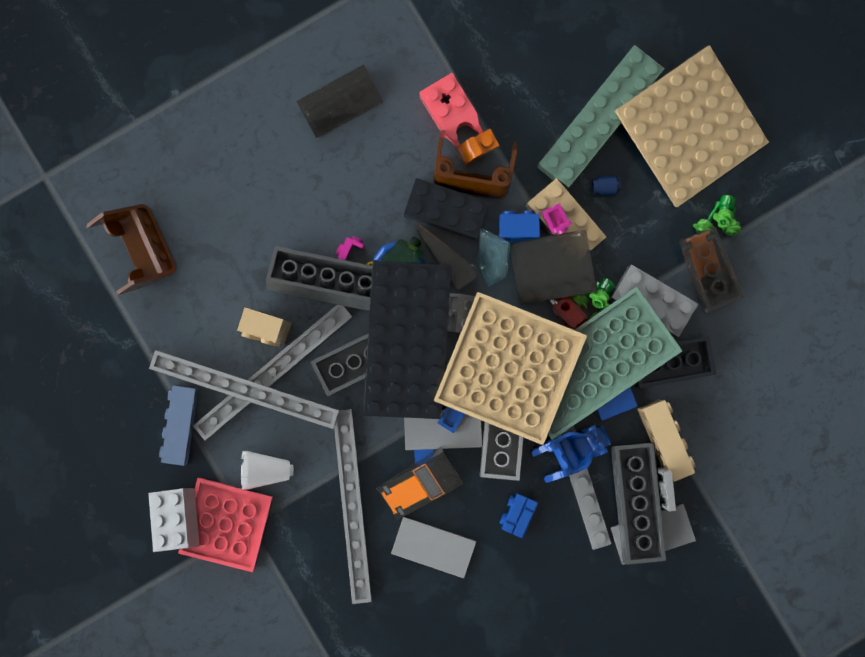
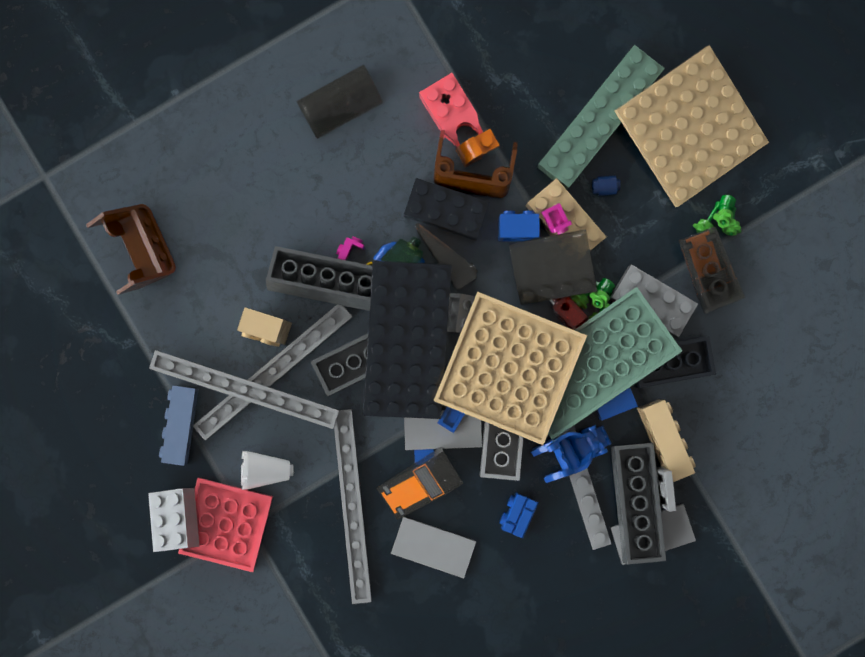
(492, 257): clear light blue tile -> none

